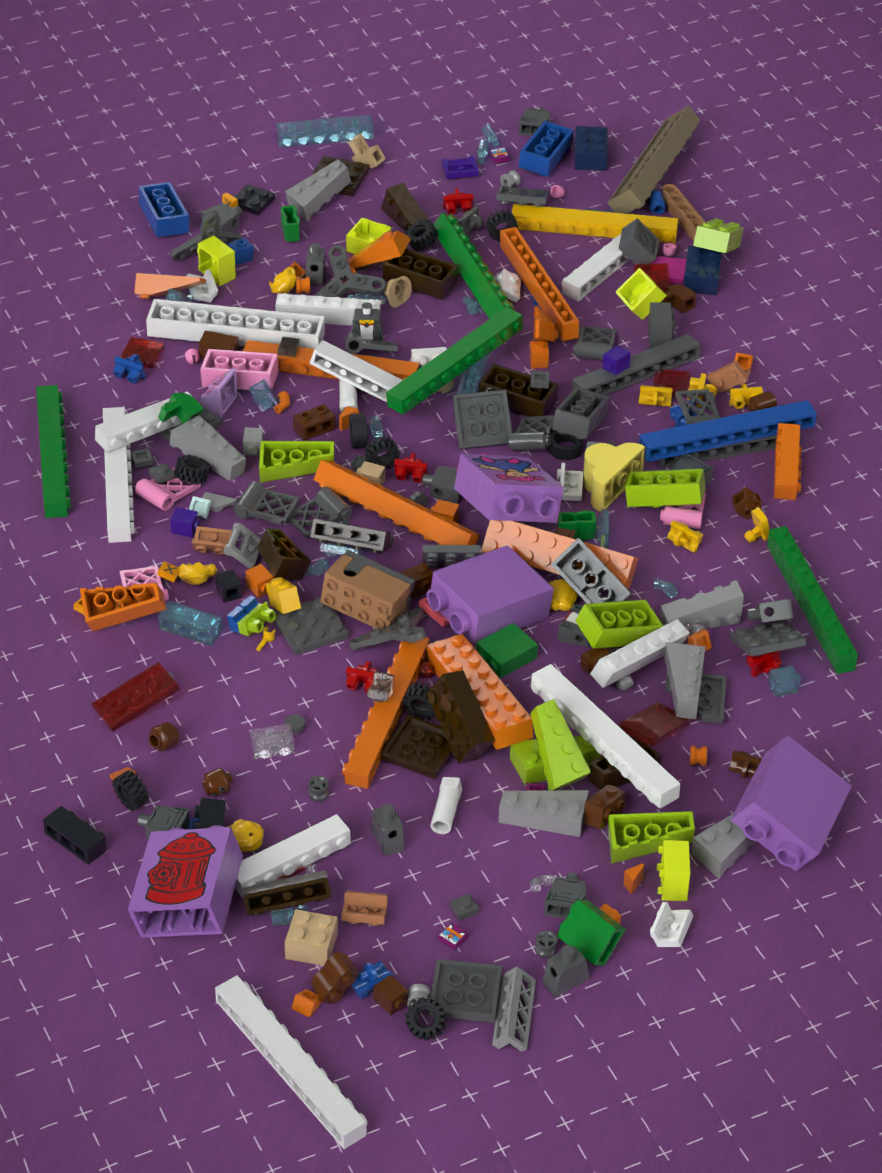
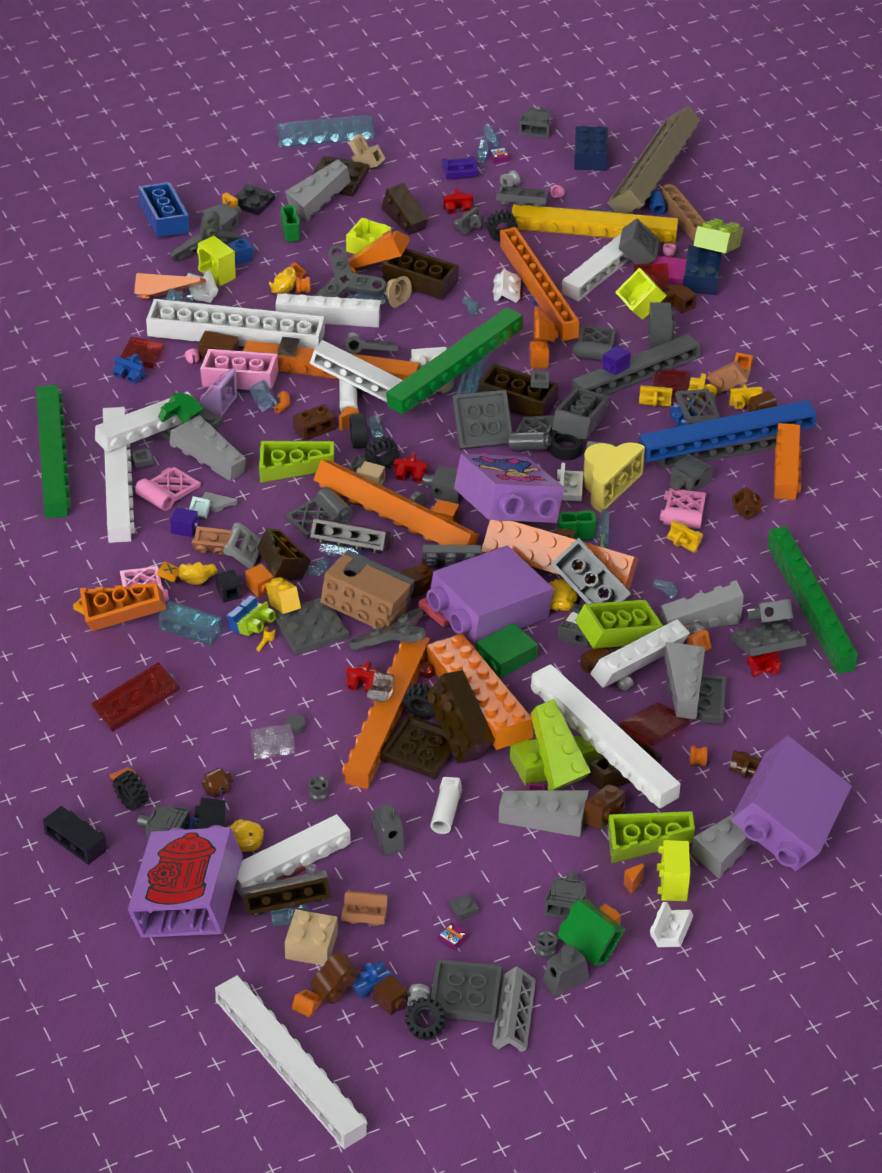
(161, 473): dark grey plate -> none
(163, 736): reddish brown head -> none
(192, 469): black tyre -> none
(252, 441): light grey brick -> none
(255, 499): dark grey piece -> none
(316, 259): dark grey torso -> none
(367, 323): torso -> none
(426, 239): black tyre -> none
(471, 266): green brick -> none
(535, 883): clear arm -> none
(545, 148): blue brick -> none
(665, 487): lime brick -> none
(761, 526): yellow piece -> none
(784, 681): clear light blue brick -> none

